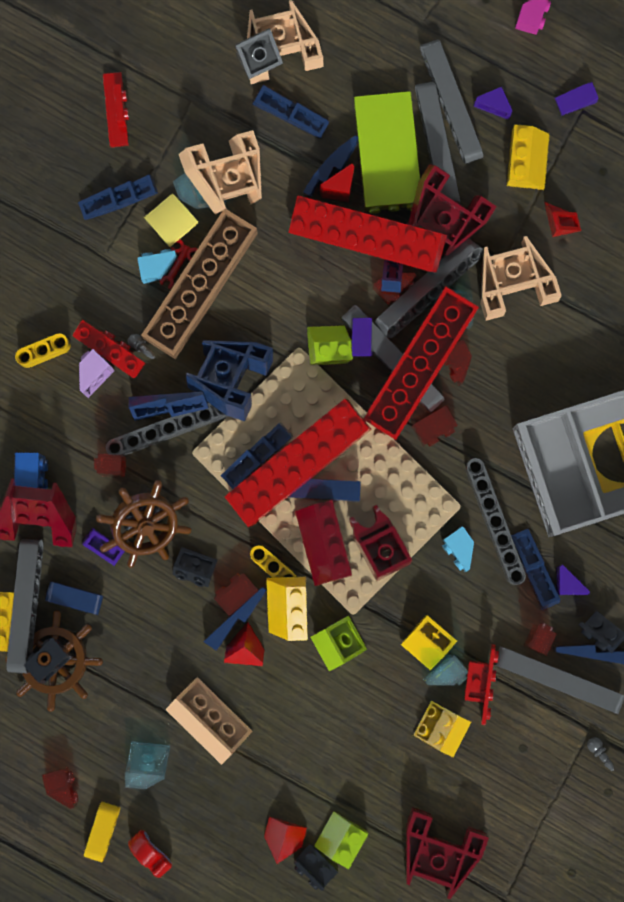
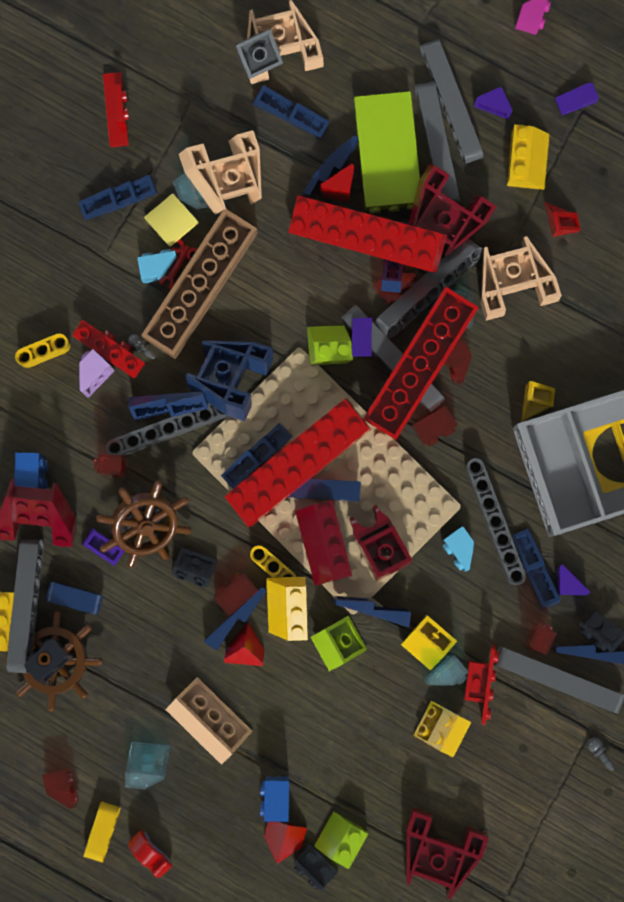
(276, 799): none -> blue brick
(366, 606): none -> dark blue slope
(536, 399): none -> yellow slope

